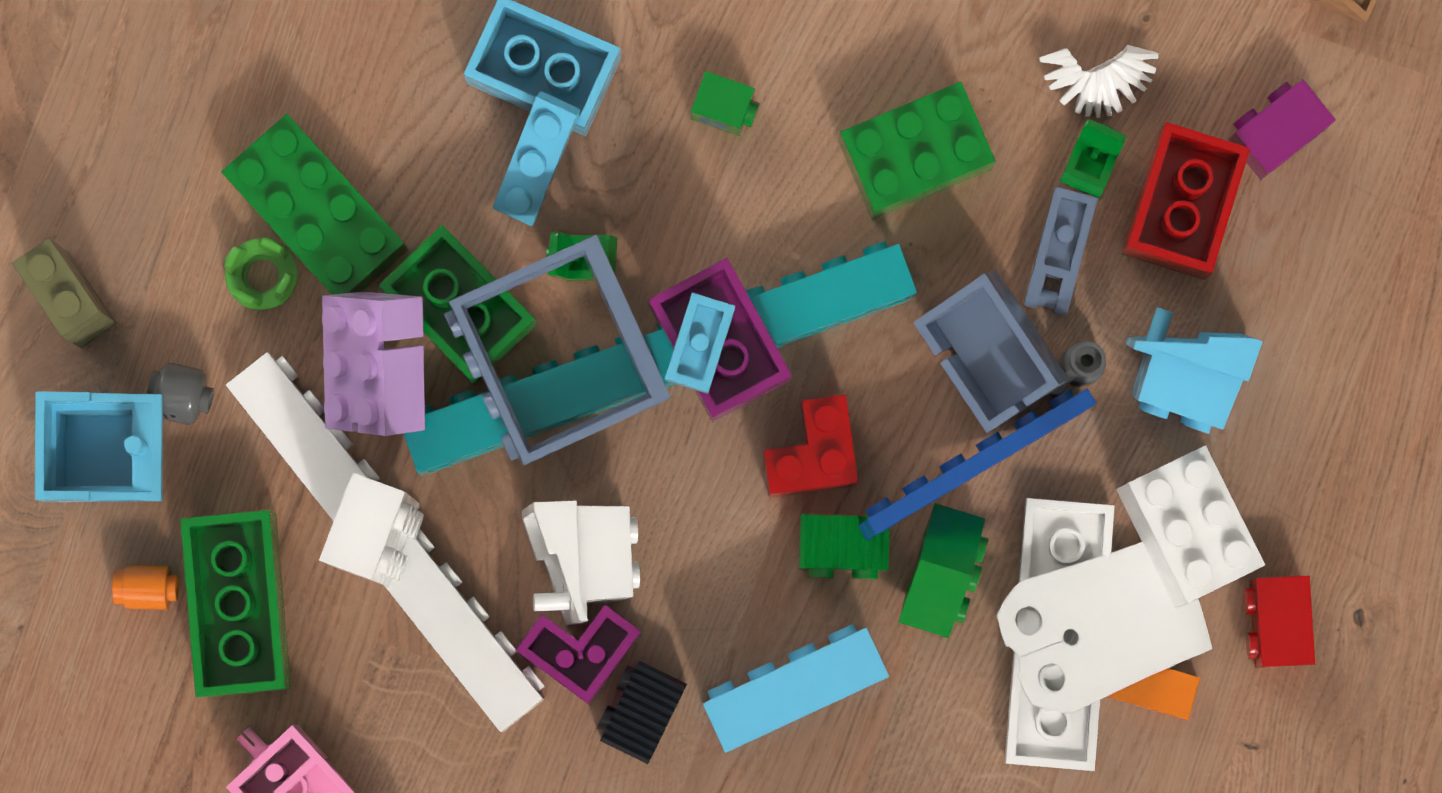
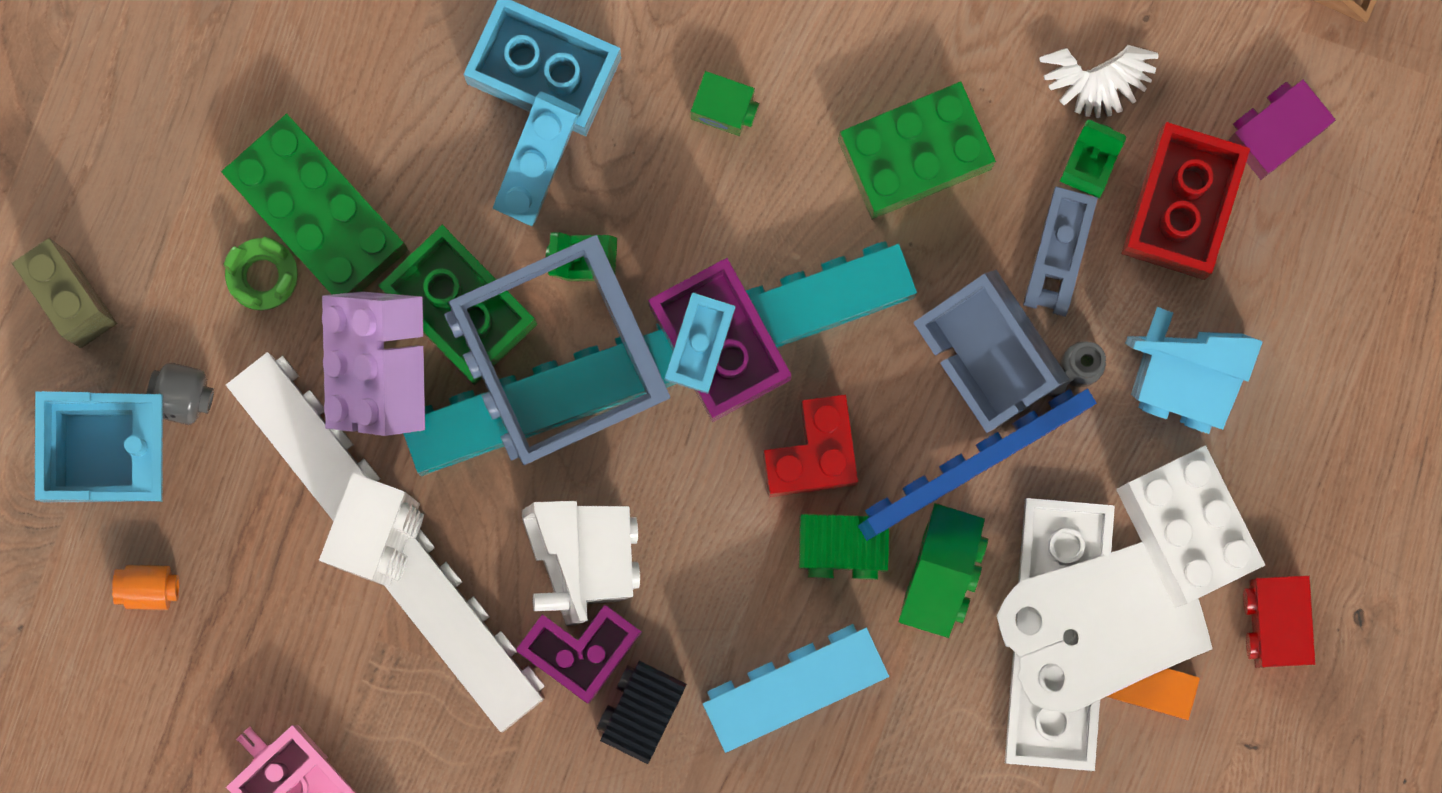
(235, 603): green brick -> none

